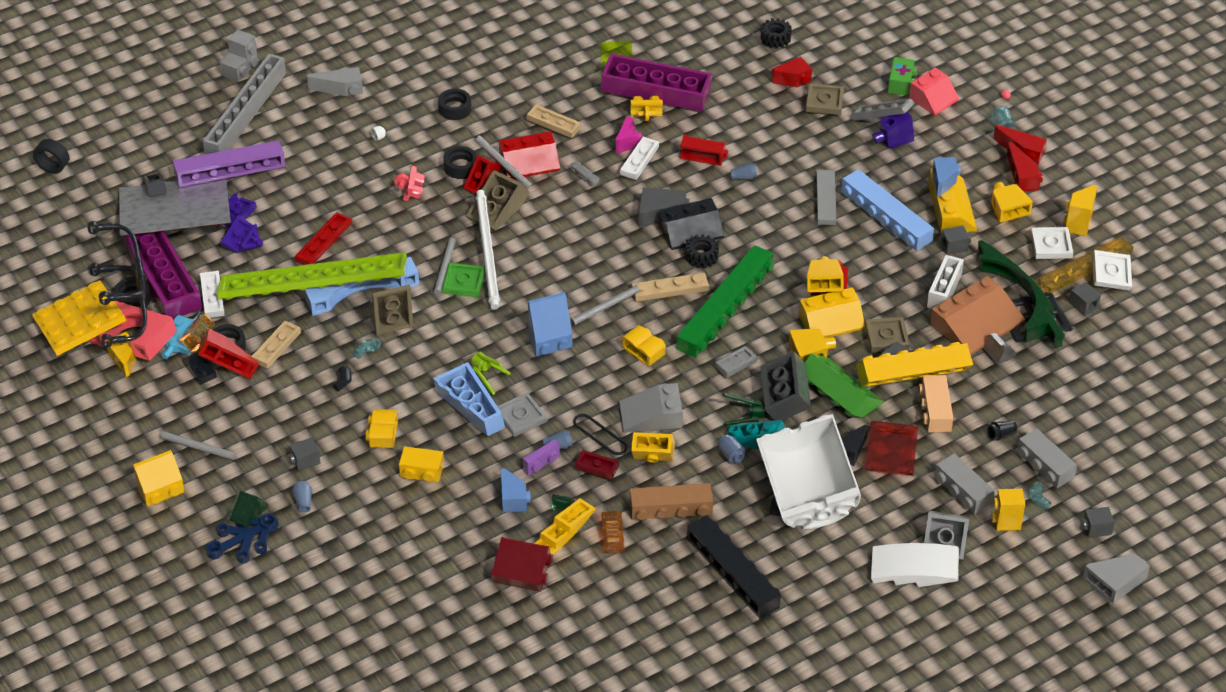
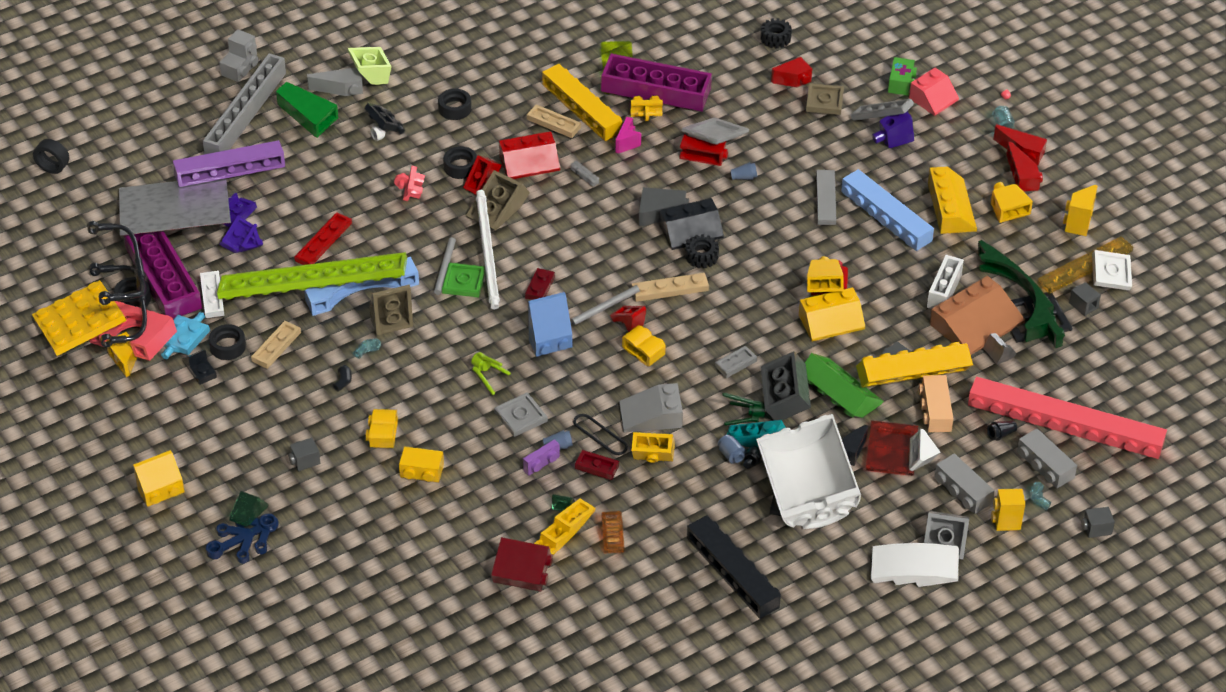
(155, 184): black slope -> none
(196, 332): clear orange slope -> none
(198, 445): light grey bar -> none
(227, 354): red slope -> none
(302, 495): sand blue cone -> none
(307, 108): none -> green slope
(371, 64): none -> yellowish green slope
(384, 118): none -> black plate
(469, 397): light blue wedge -> none
(501, 160): light grey bar -> none
(513, 492): medium blue slope -> none
(540, 284): none -> dark red plate
(582, 102): none -> yellow brick
(630, 316): none -> red slope
(639, 158): white plate -> none
(671, 501): medium nougat brick -> none
(715, 130): none -> light grey piece
(725, 301): green brick -> none
(752, 457): none -> black cylinder
(810, 341): yellow torso -> none
(885, 332): dark tan plate -> none
(921, 450): none -> white slope
(945, 174): medium blue slope -> none
(955, 240): dark grey brick -> none
(1051, 242): white plate -> none
(1067, 417): none -> coral brick
(1116, 575): light grey slope -> none

